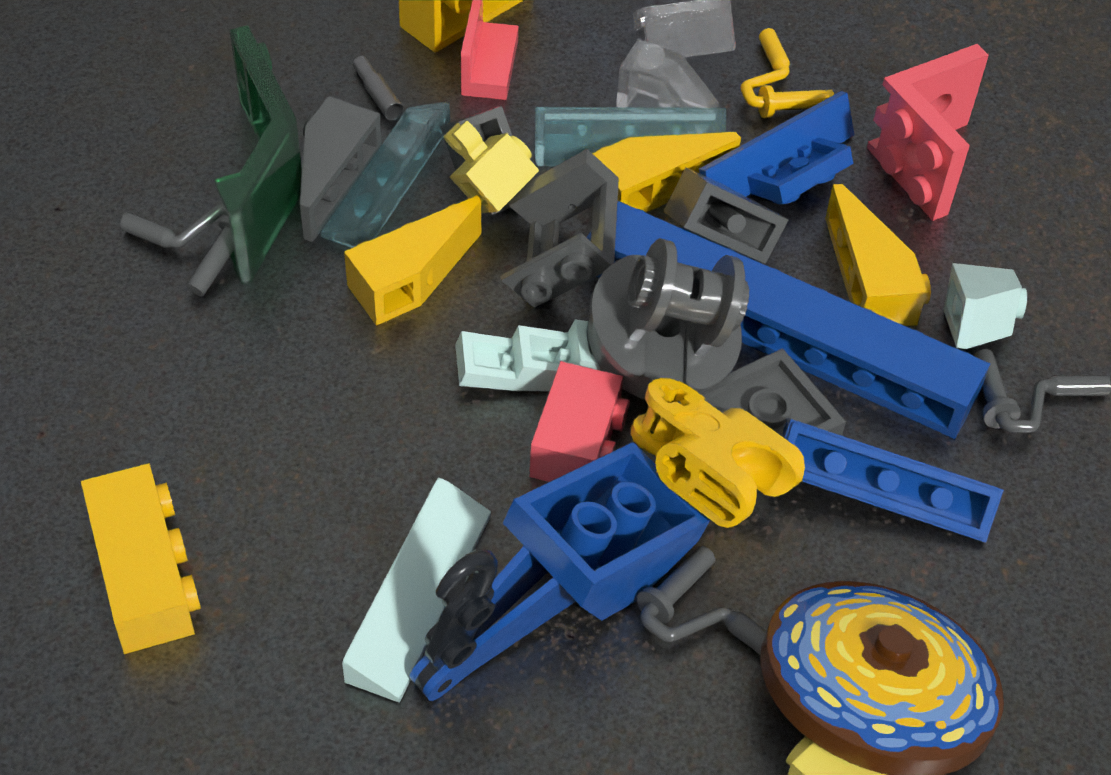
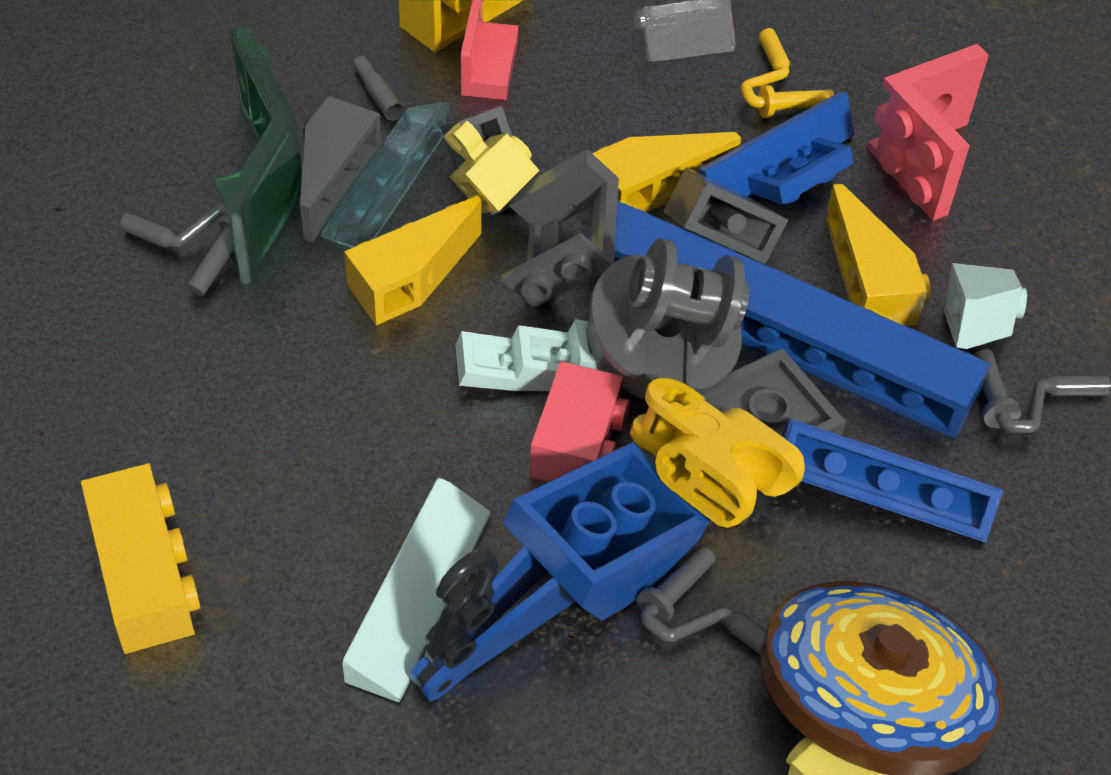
(570, 130): clear light blue slope -> none
(660, 79): clear slope -> none

